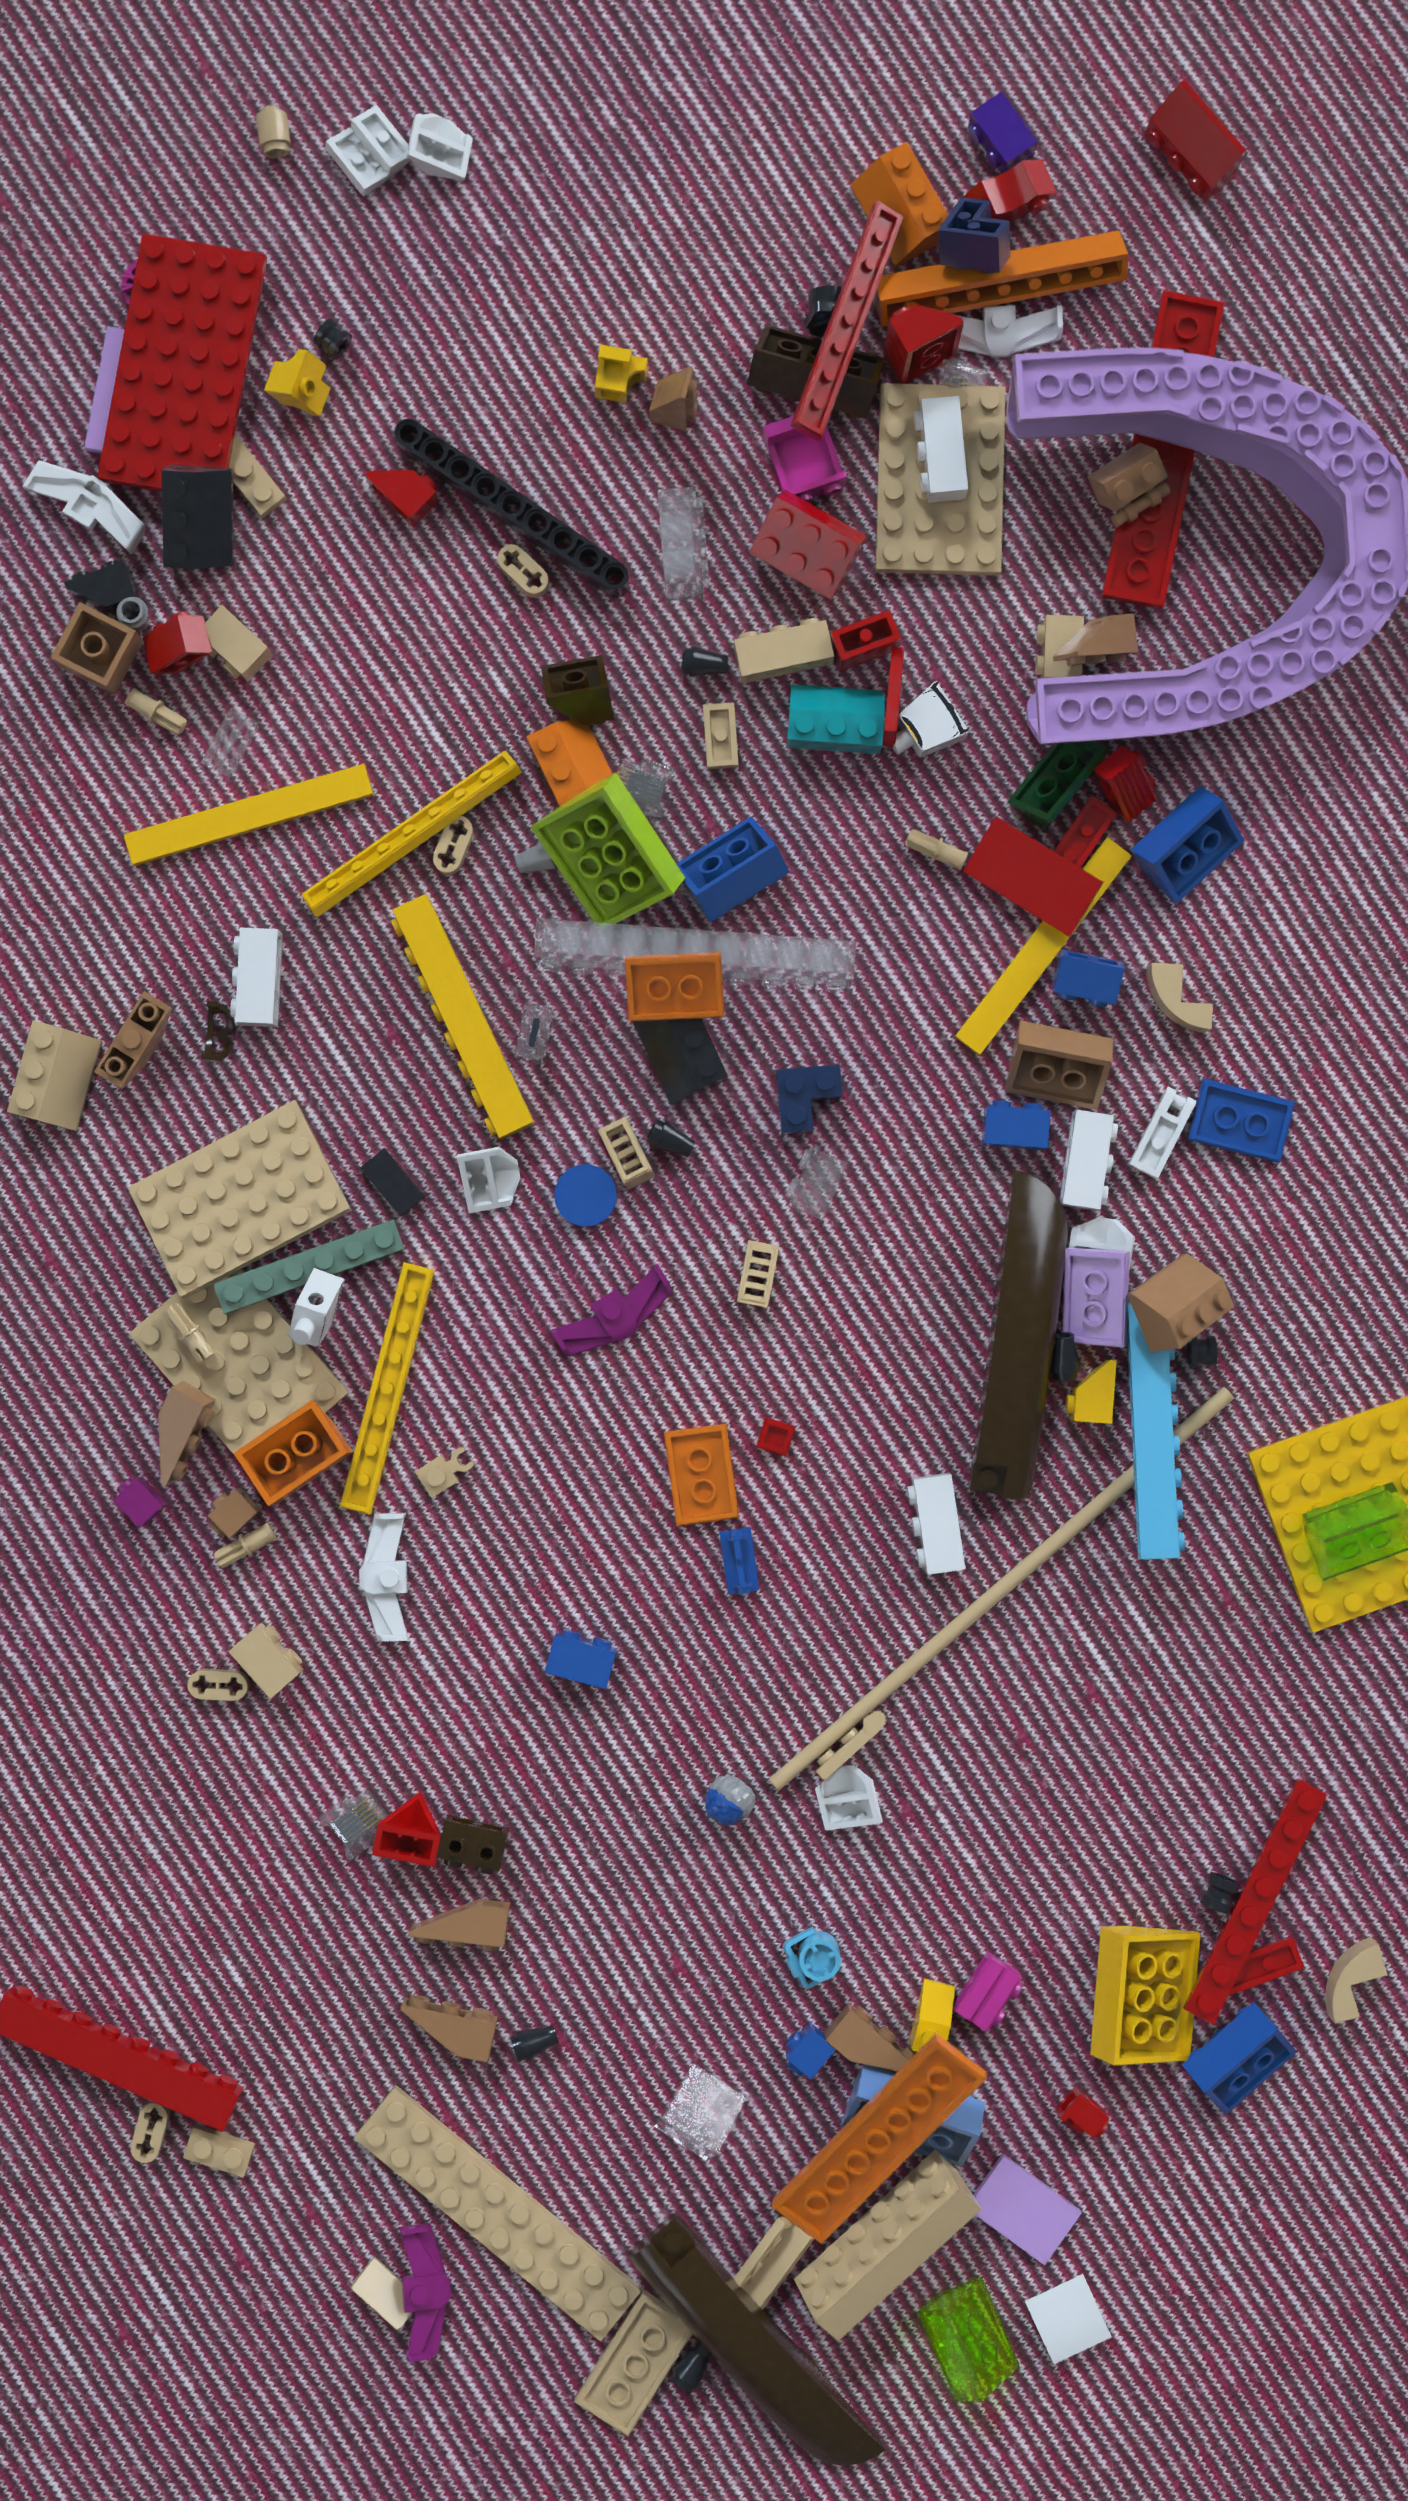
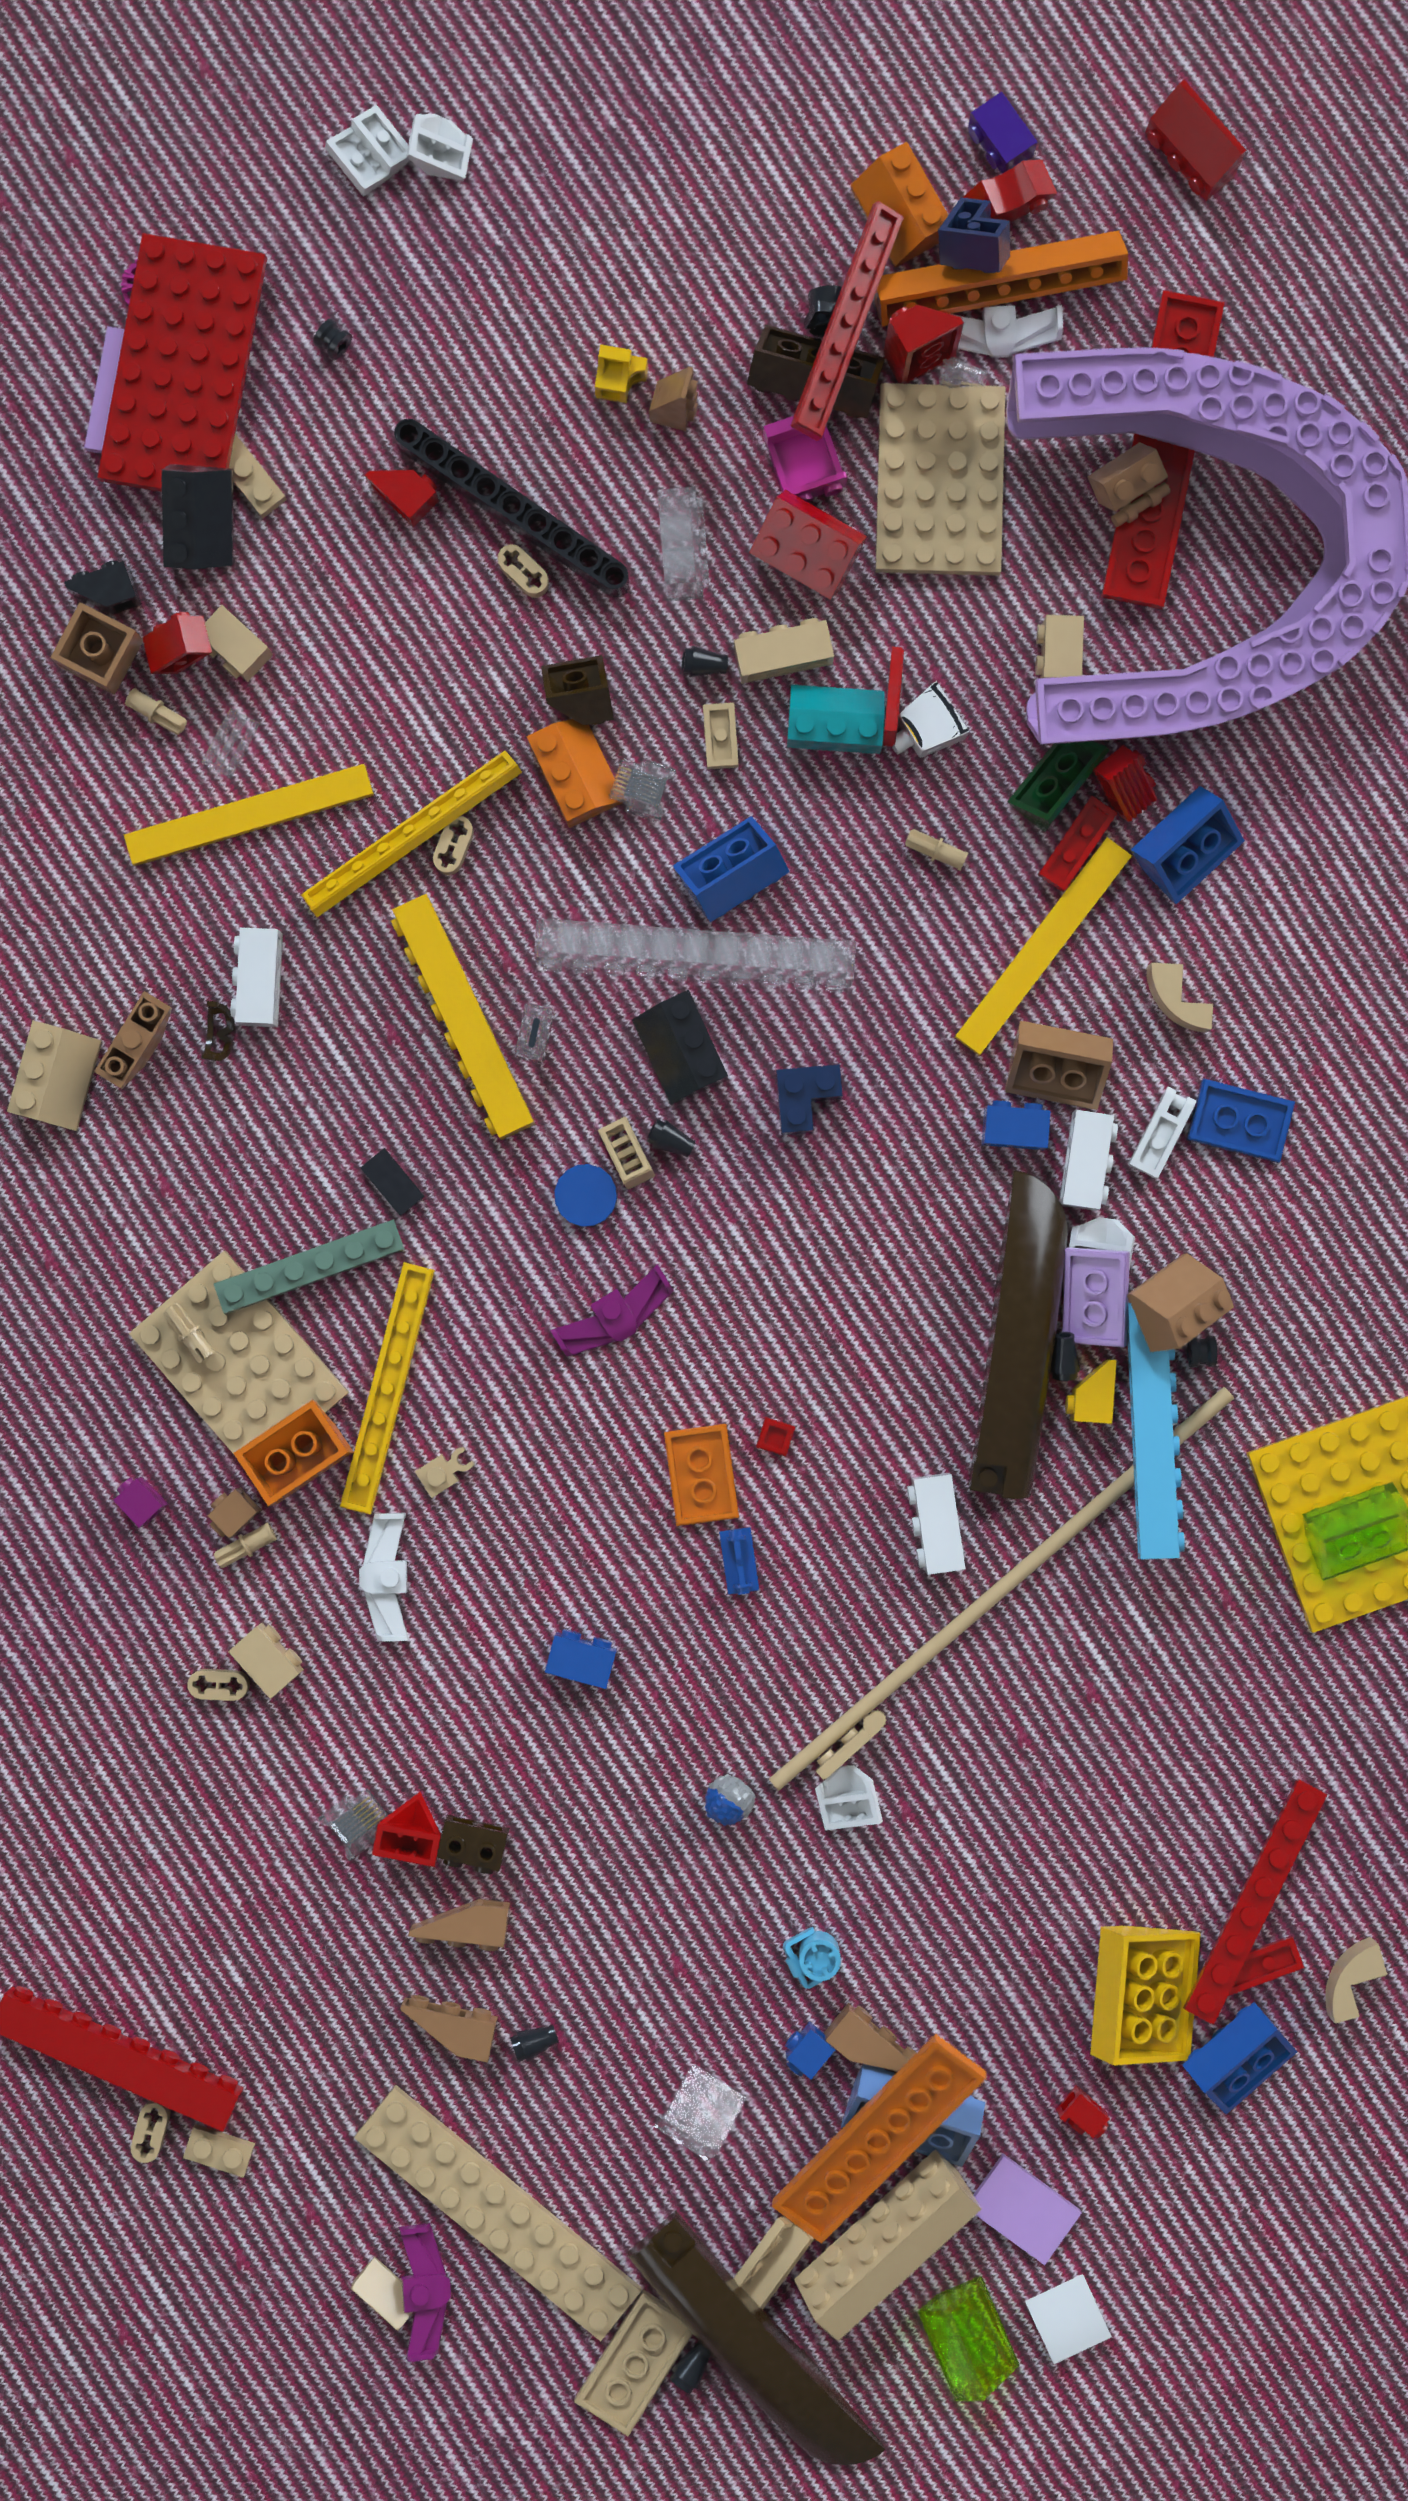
(87, 502): white plate -> none
(128, 611): light grey cone -> none
(180, 1423): medium nougat slope -> none
(239, 1199): tan plate -> none
(273, 132): tan brick -> none
(299, 383): yellow brick -> none
(313, 1321): white torso -> none
(488, 1178): white slope -> none
(534, 860): light grey cone -> none
(608, 852): lime slope -> none
(674, 986): orange tile -> none
(752, 1299): tan slope -> none
(817, 1182): clear bracket -> none
(865, 640): red brick -> none
(932, 2013): yellow slope -> none
(941, 449): white brick -> none
(988, 1992): dark pink brick -> none
(1033, 876): red tile -> none
(1088, 978): blue brick -> none
(1101, 639): medium nougat slope -> none
(1220, 1893): black wheel -> none

